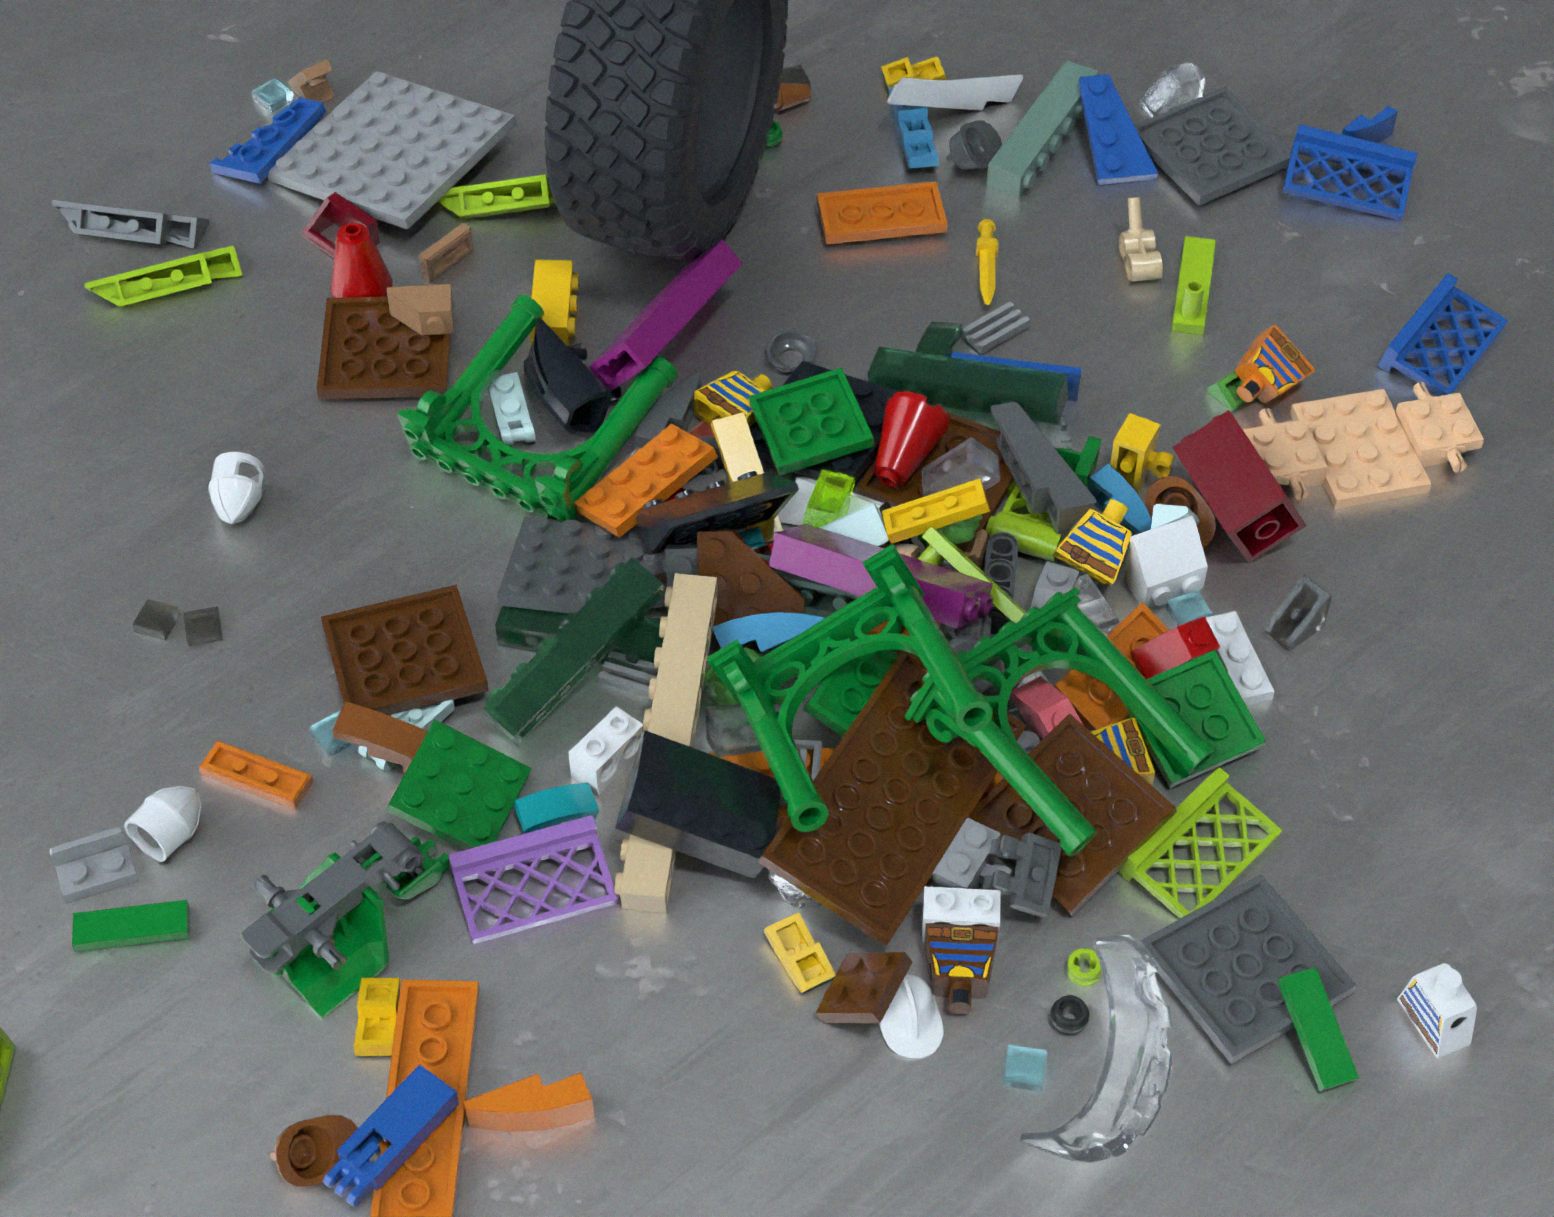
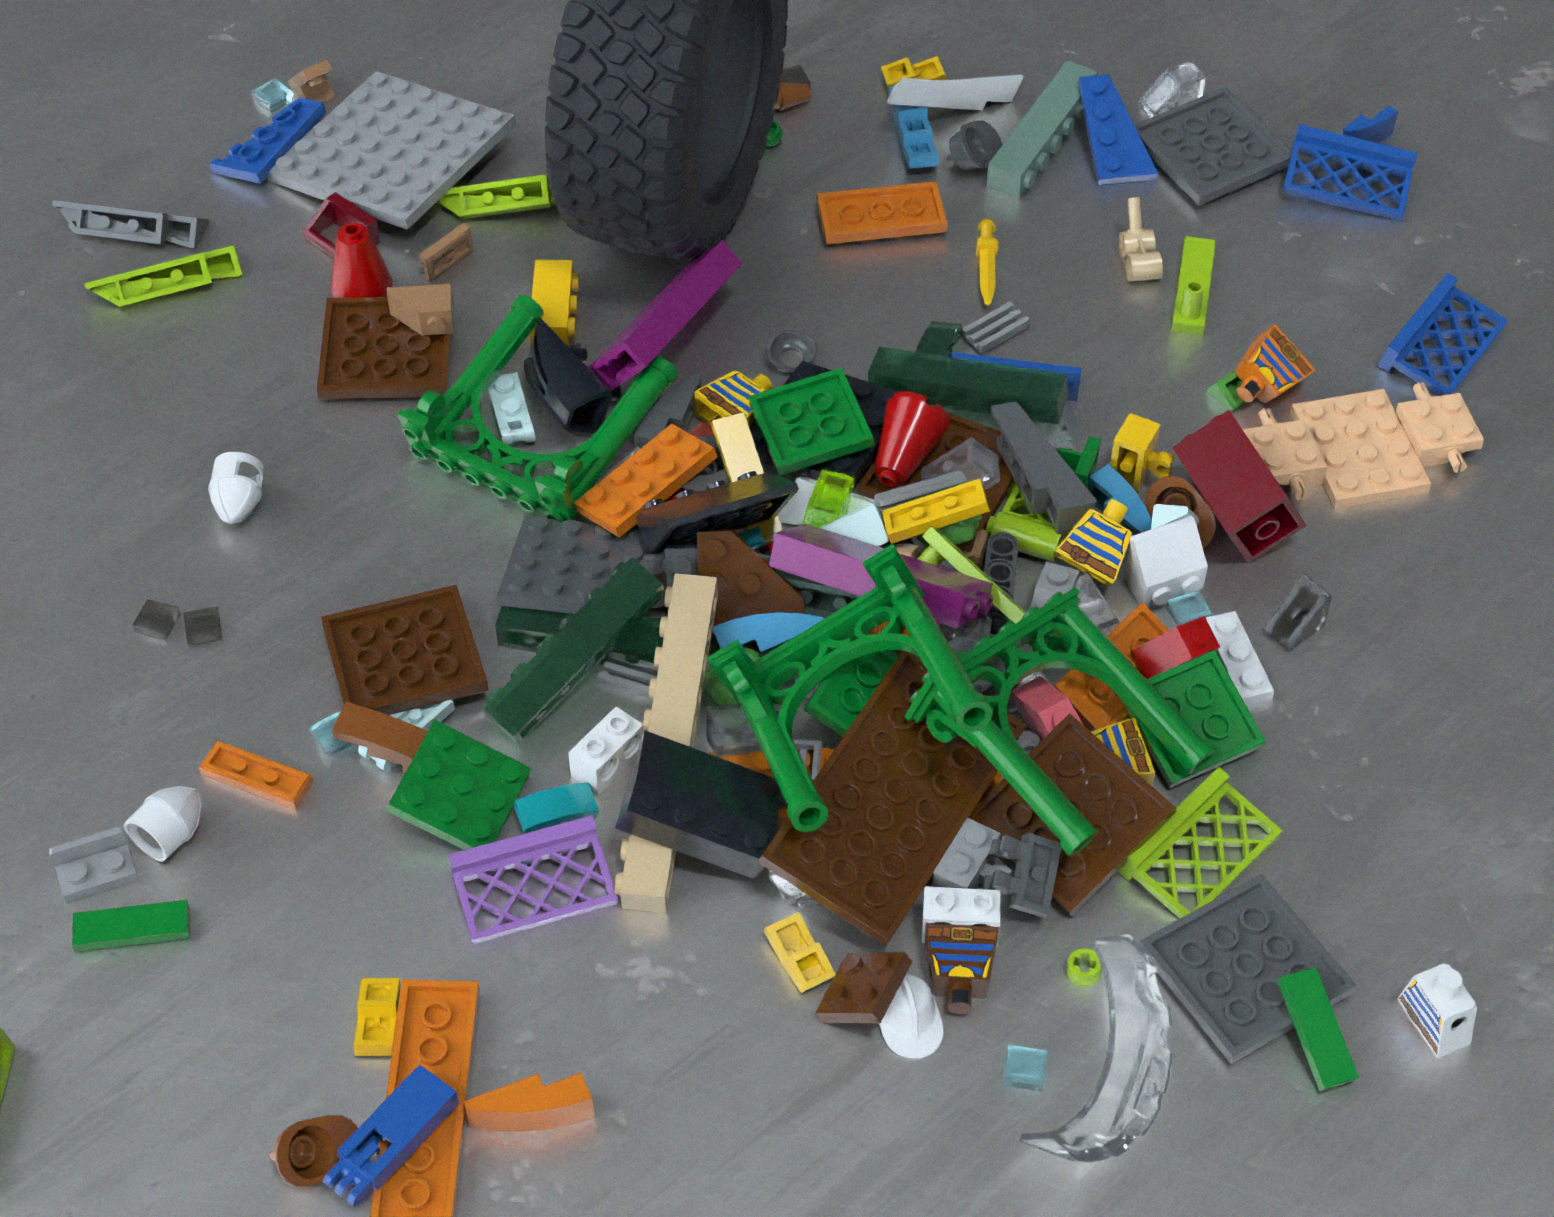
(335, 921): piece -> none
(918, 490): none -> light grey axle
(1069, 1005): pearl dark grey plate -> none

